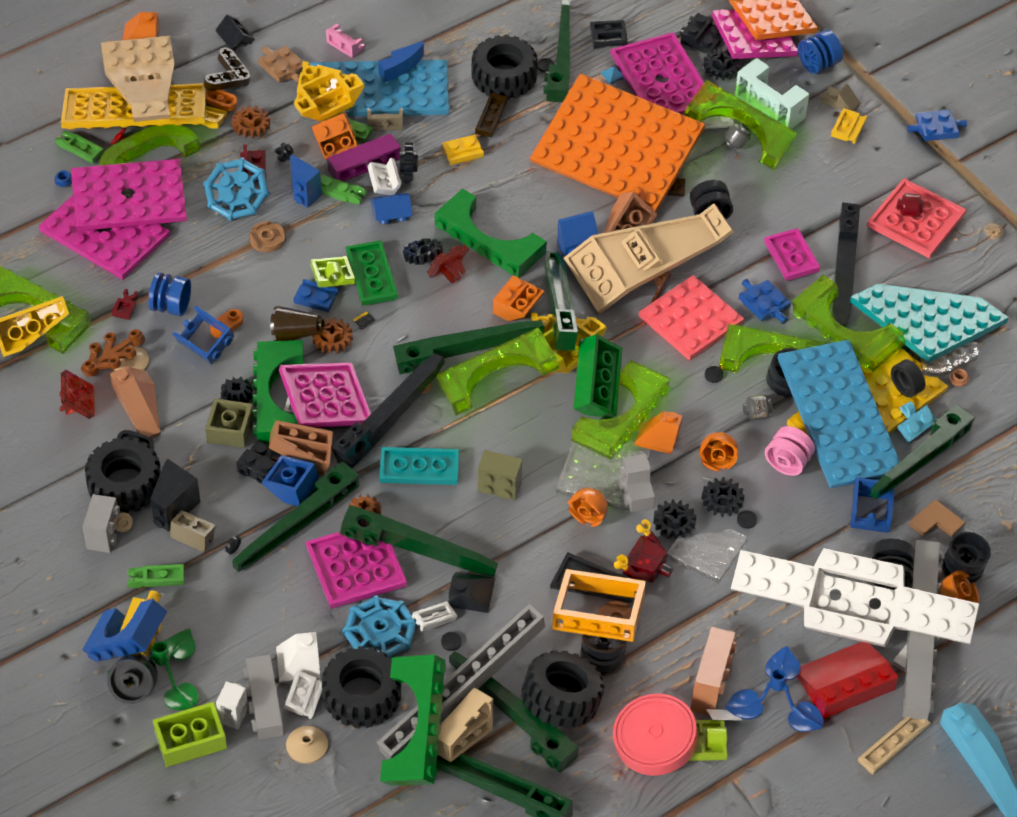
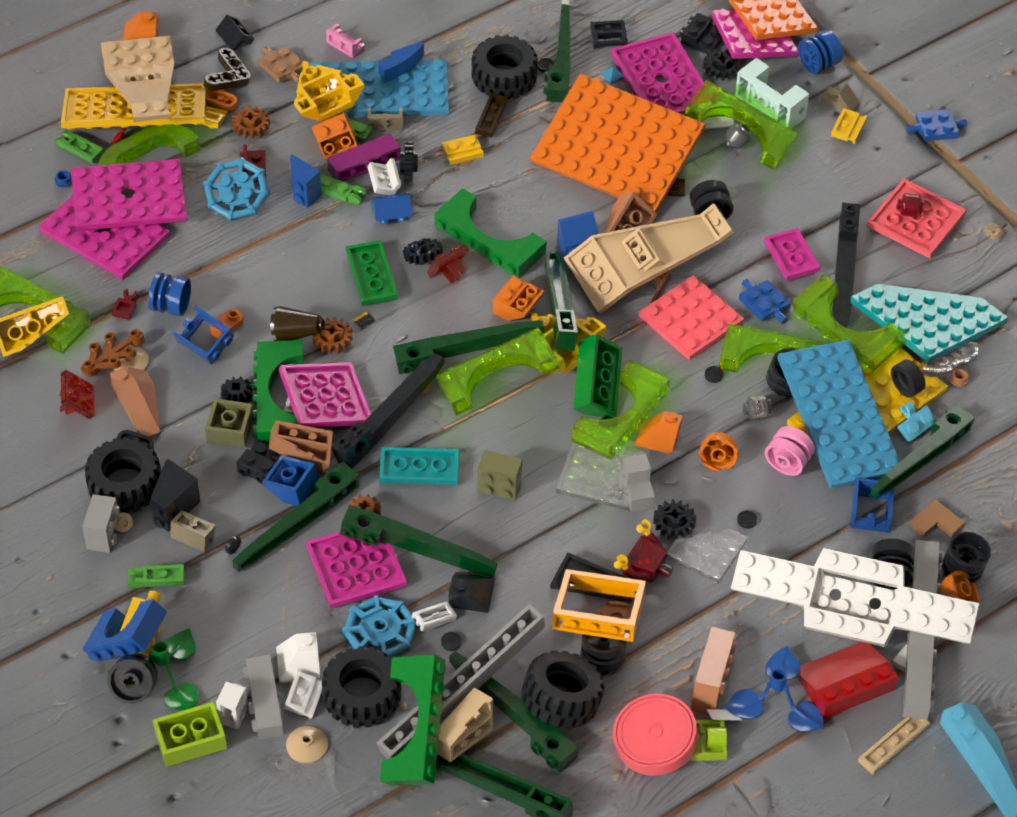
(267, 236): medium nougat tile -> none
(284, 151): black plate -> none
(314, 297): blue plate -> none
(332, 271): lime plate -> none
(588, 506): orange cylinder -> none
(723, 497): black gear -> none

